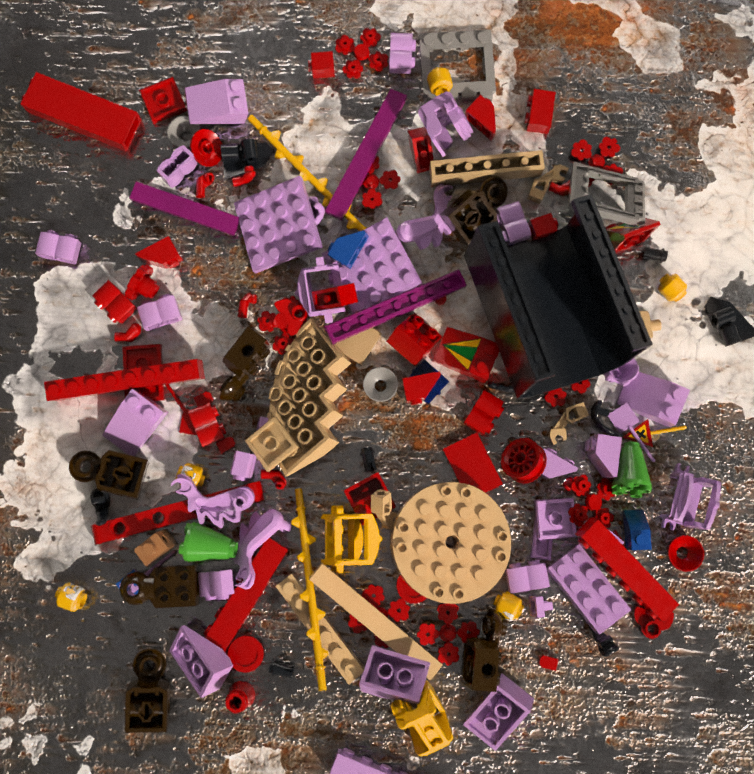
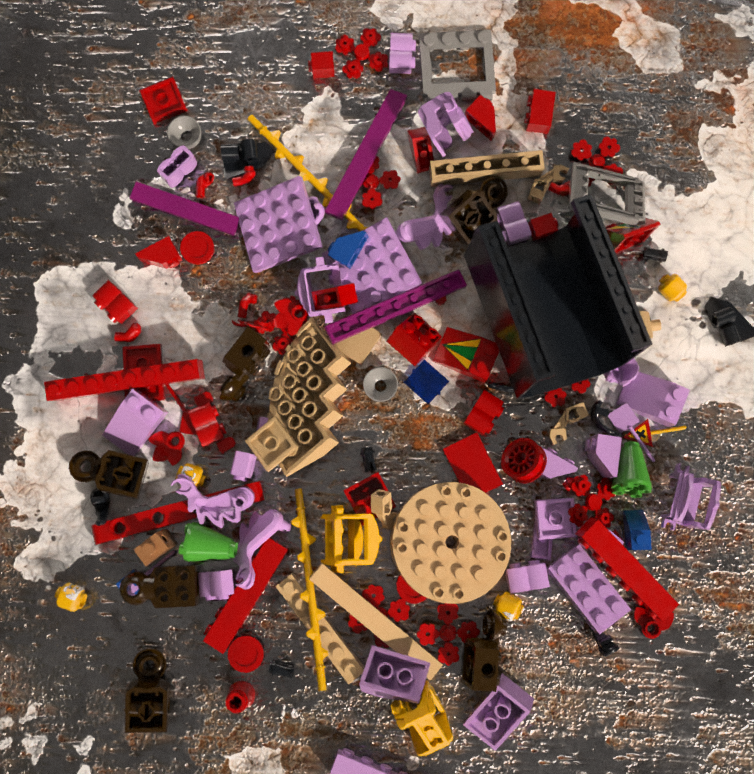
(57, 247): lavender brick -> none
(81, 111): red brick -> none
(142, 284): red plant -> none
(159, 312): lavender brick -> none
(165, 448): none -> red plate
(197, 247): none -> red piece
(200, 661): lavender slope -> none
(211, 144): red dish -> none
(217, 102): lavender slope -> none
(257, 325): none -> red plate
(276, 476): red arm -> none
(418, 387): red slope -> none
(439, 81): yellow head -> none
(539, 606): lavender tile -> none
(548, 662): red piece -> none
(694, 555): red piece -> none

